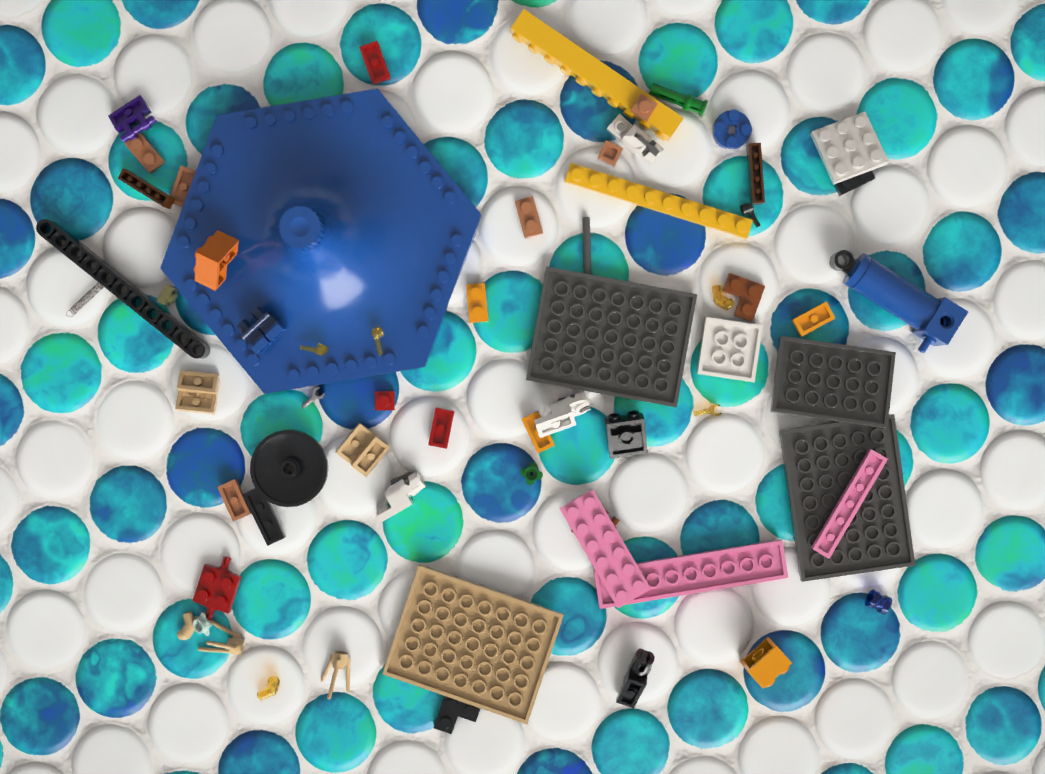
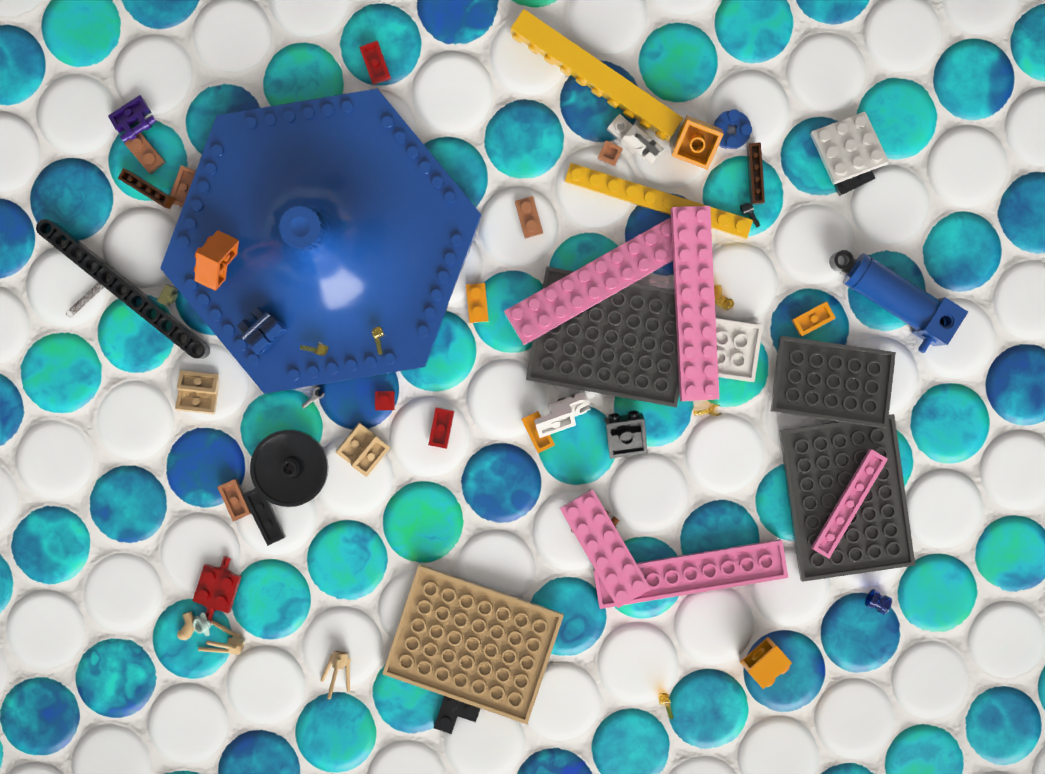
(271, 690): clear yellow arm -> none
(400, 494): white plate -> none
(531, 478): green plate -> none
(586, 245): dark grey bar -> none
(592, 283): none -> bright pink plate
(635, 678): black plate -> none
(643, 107): nougat plate -> none
(665, 700): none -> clear yellow hand
(688, 102): green pin -> none
(695, 303): none -> bright pink plate
(697, 142): none -> light orange brick
(748, 293): dark orange plate -> none

